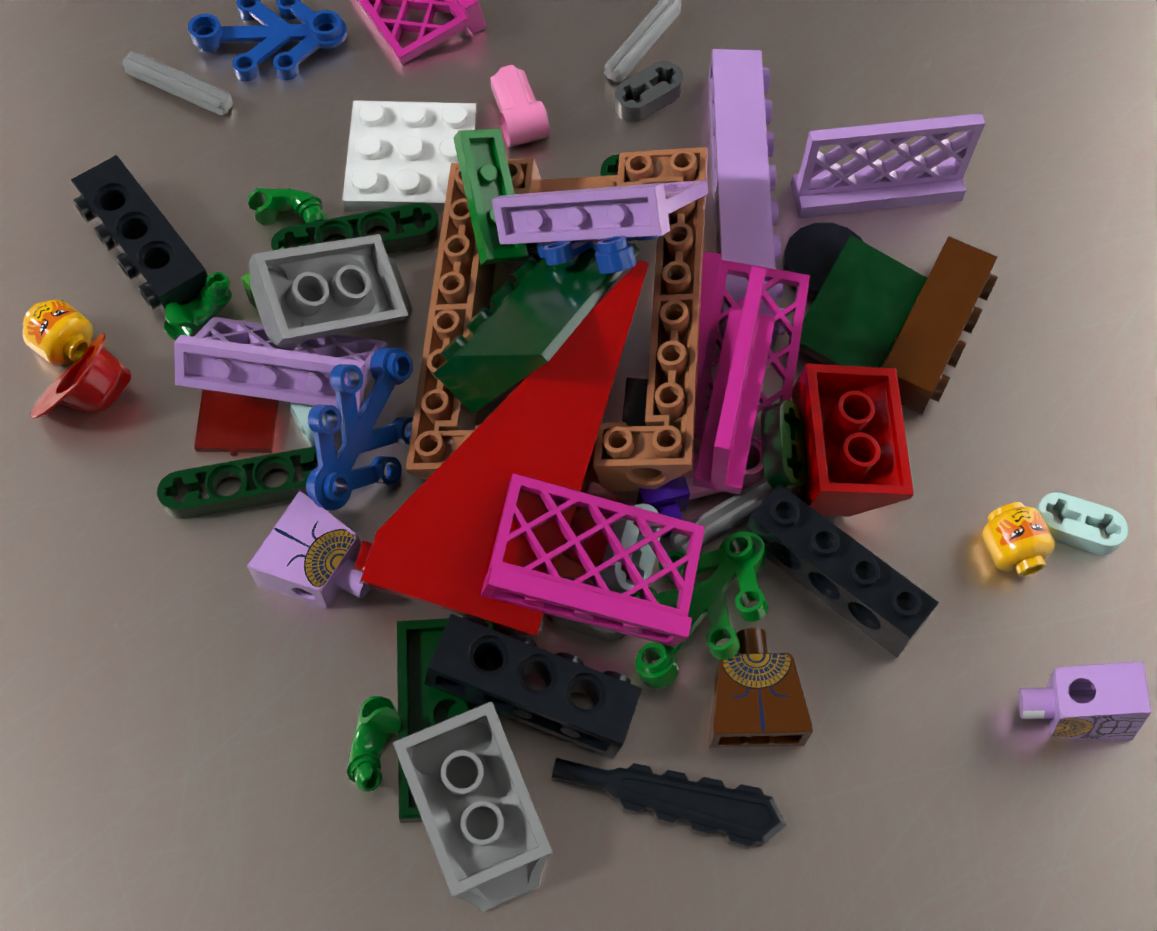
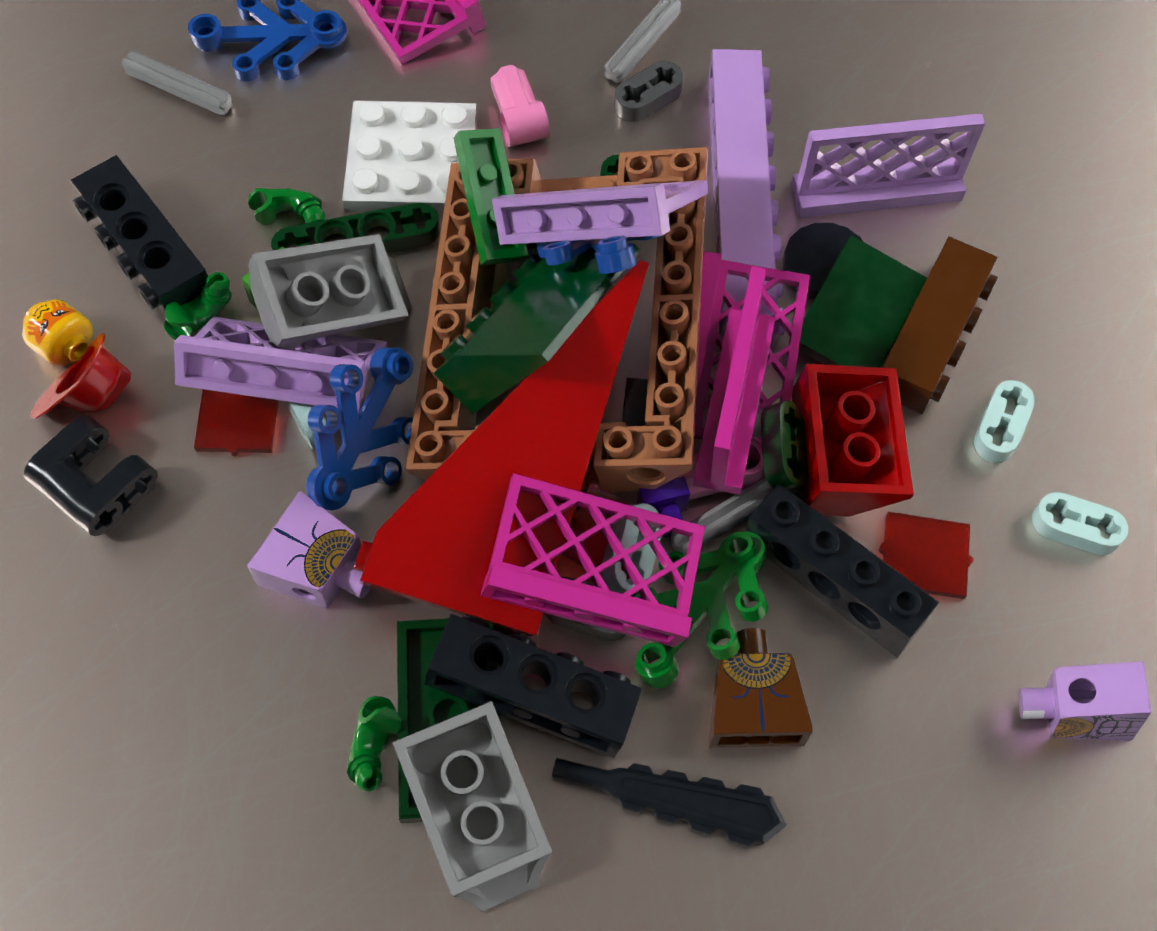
(92, 505): none -> black connector
(251, 492): dark green beam -> none
(928, 552): none -> clear red piece
(1013, 424): none -> light aqua beam
(1018, 539): yellow head -> none

